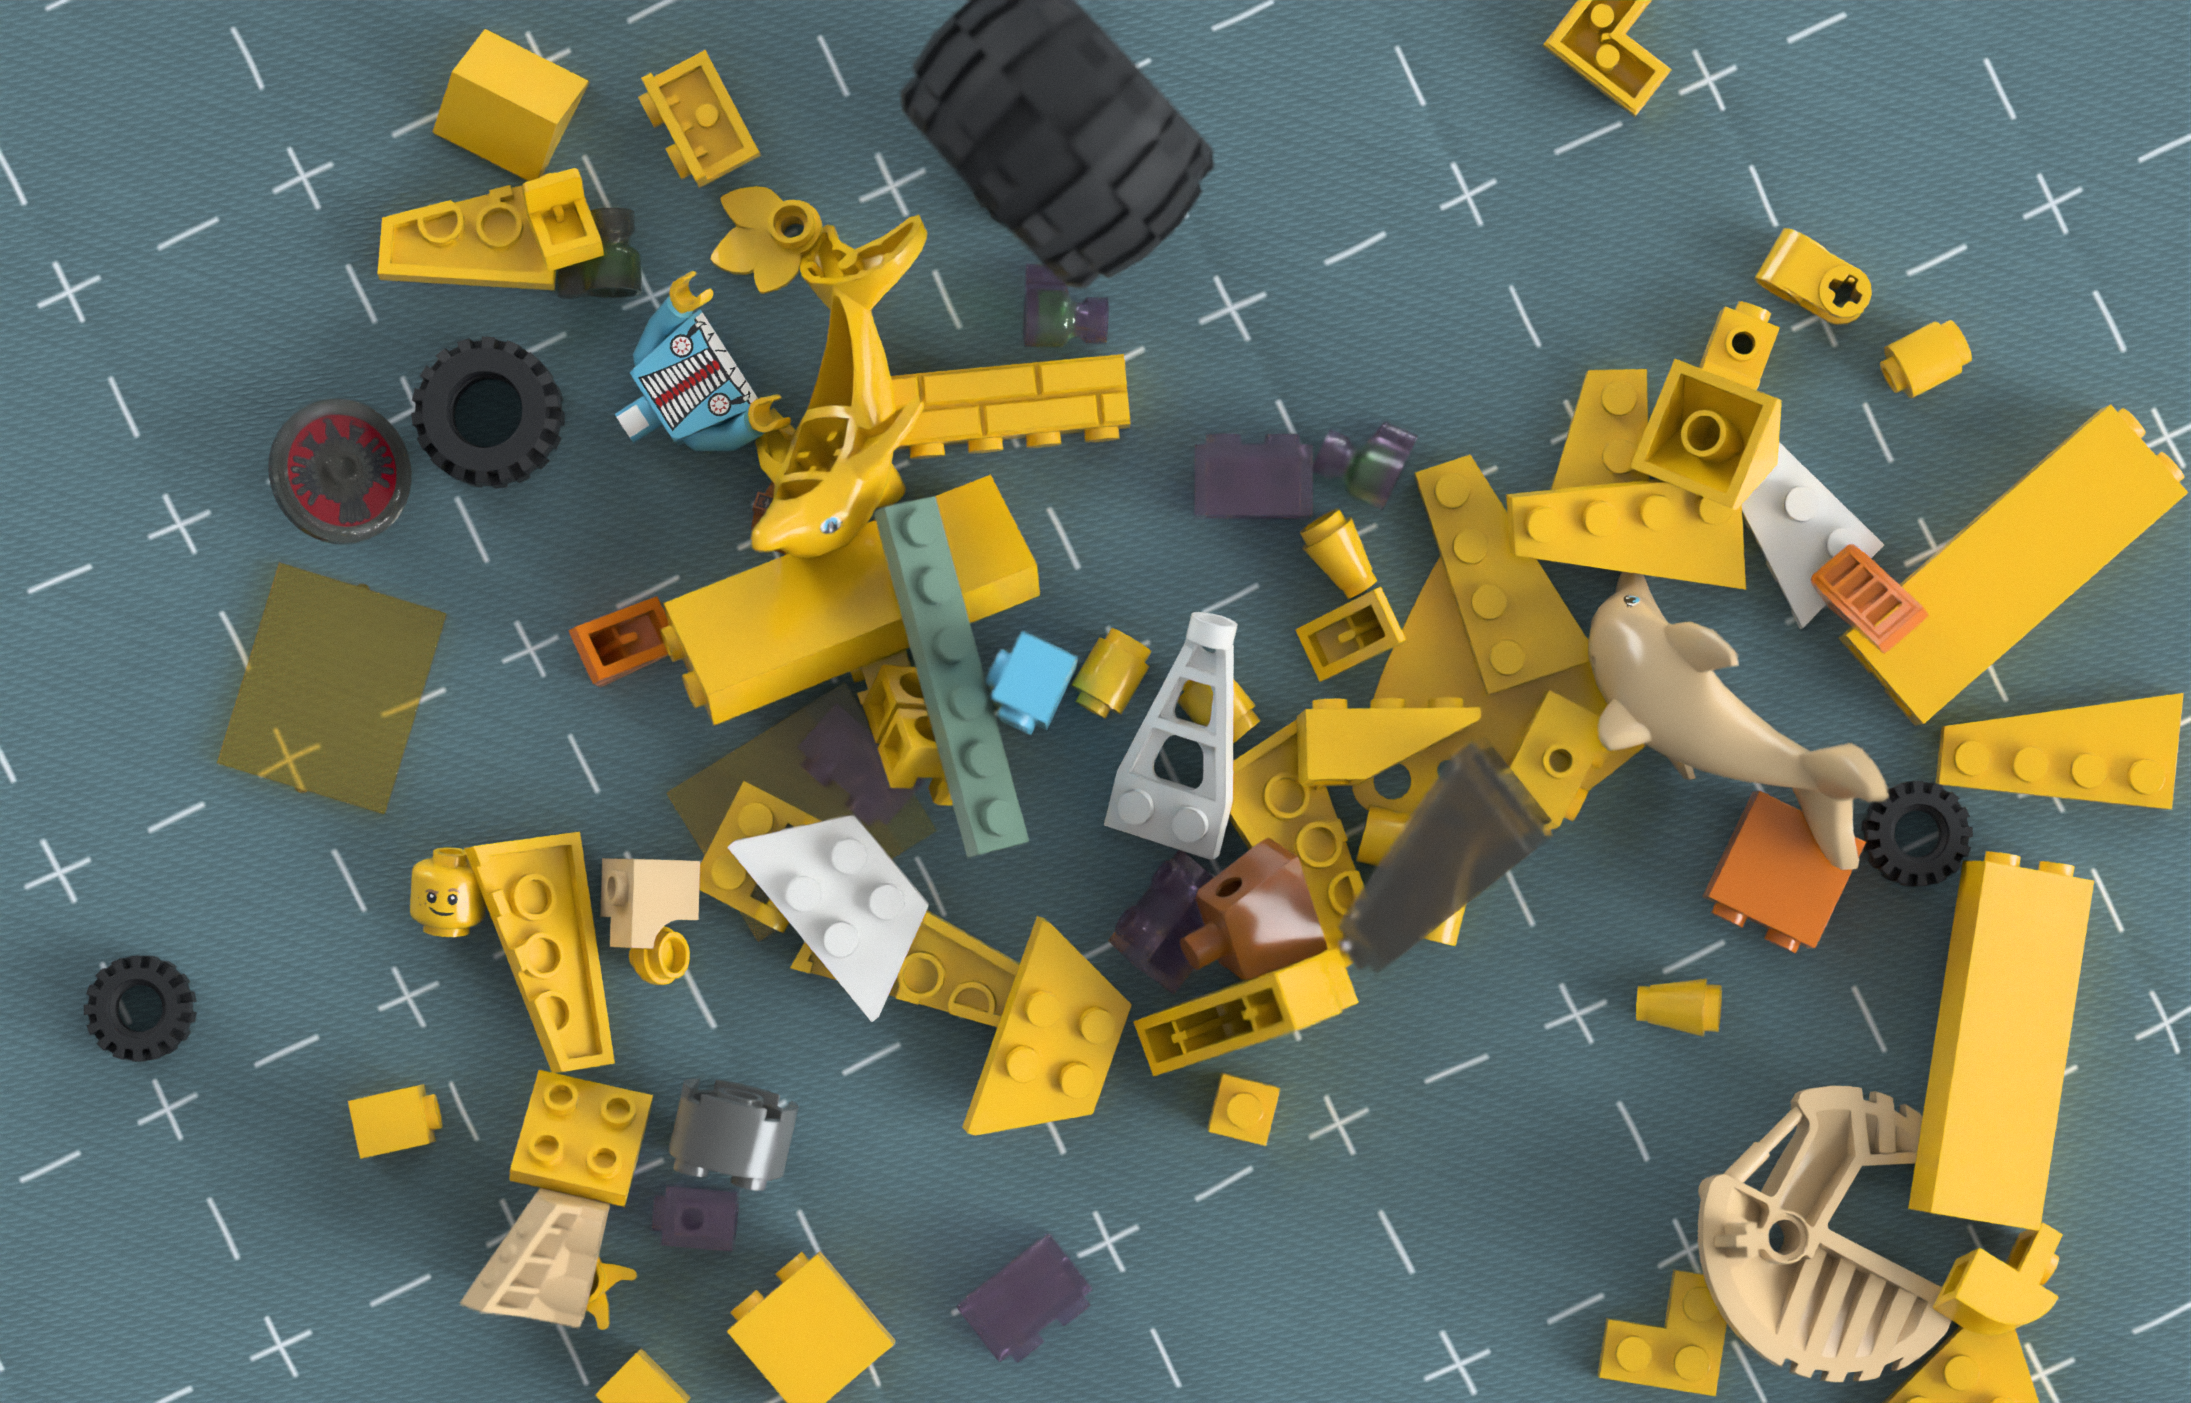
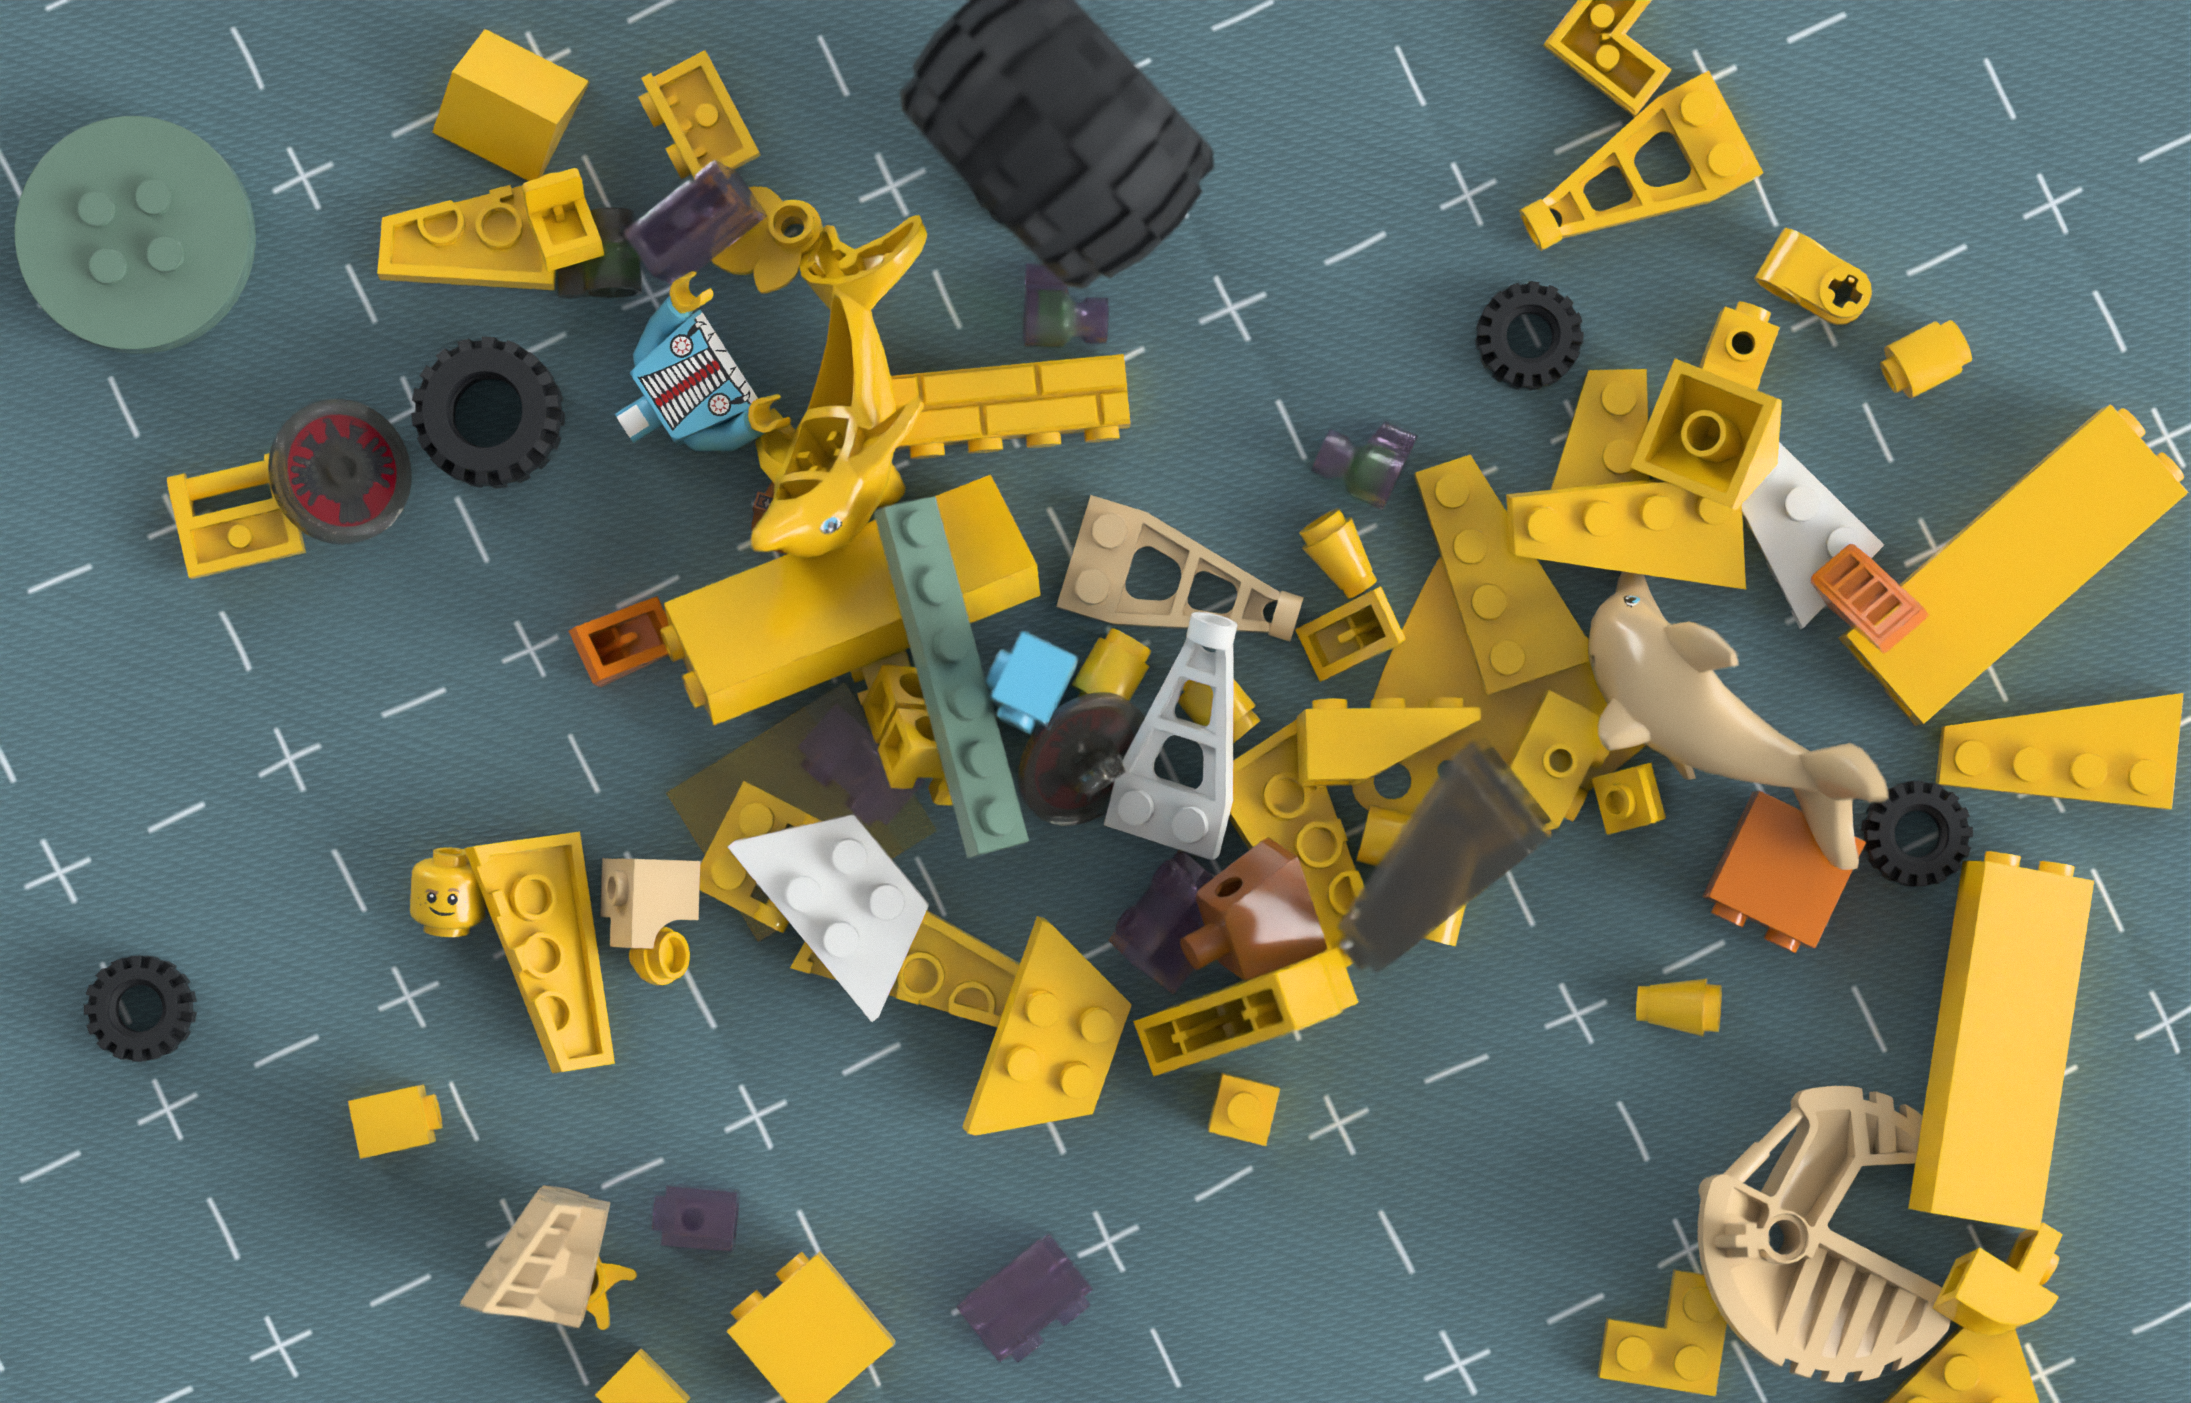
(135, 234): none -> sand green brick
(233, 535): none -> yellow plate
(332, 688): clear yellow piece -> none
(581, 1138): yellow plate -> none
(695, 222): none -> clear purple brick
(732, 1133): dark grey brick -> none
(1077, 758): none -> clear smoke shield
(1104, 557): none -> tan plate
(1253, 479): clear purple brick -> none
(1535, 300): none -> black tyre
(1628, 798): none -> yellow bracket
(1705, 134): none -> yellow plate

